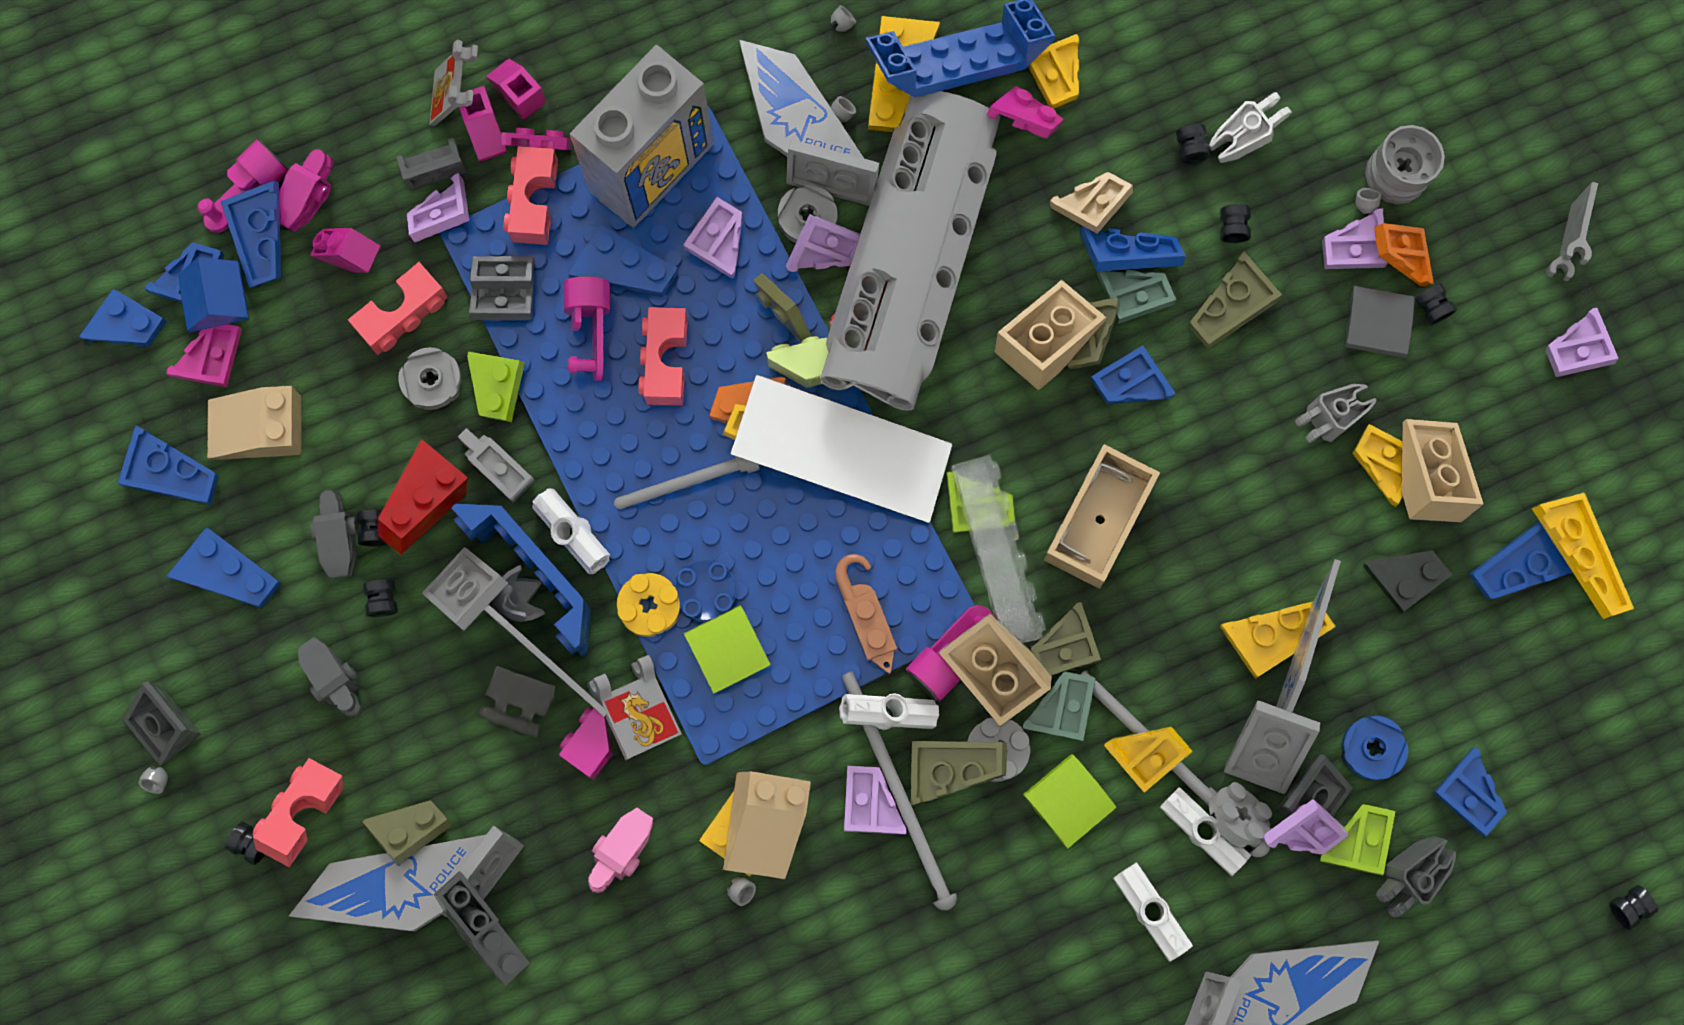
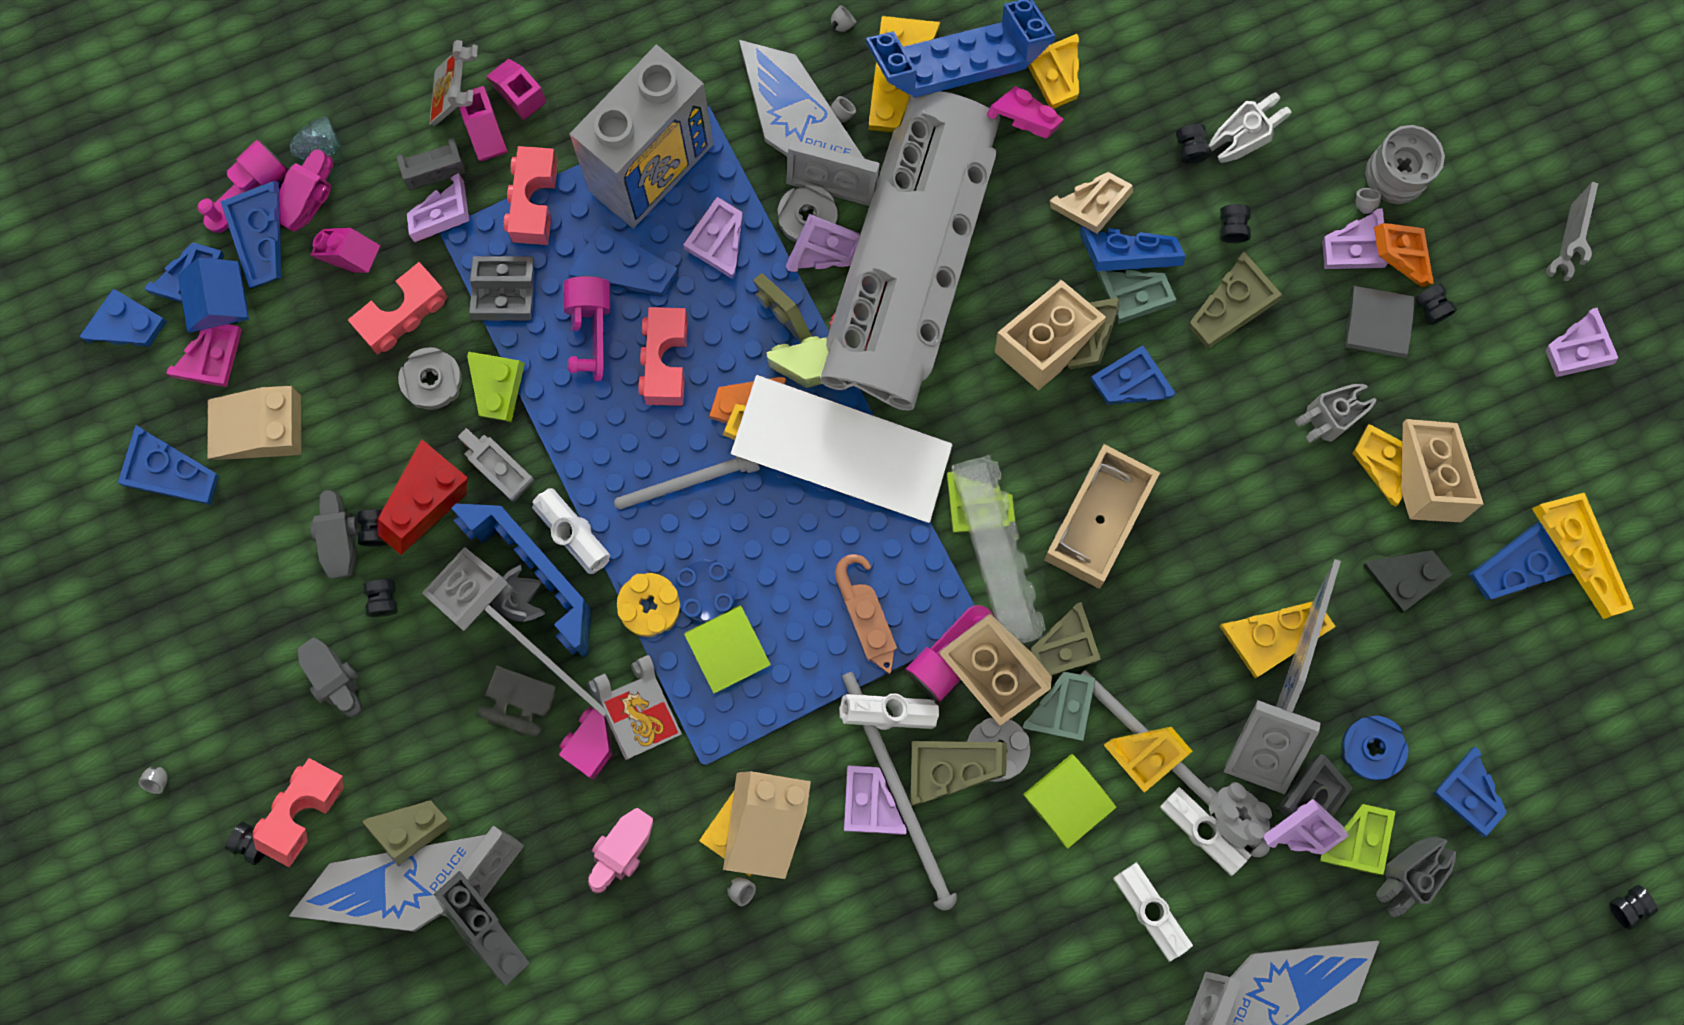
(159, 723): dark grey slope -> none
(224, 570): blue wing -> none
(316, 135): none -> clear light blue rock
(526, 138): dark pink wing -> none

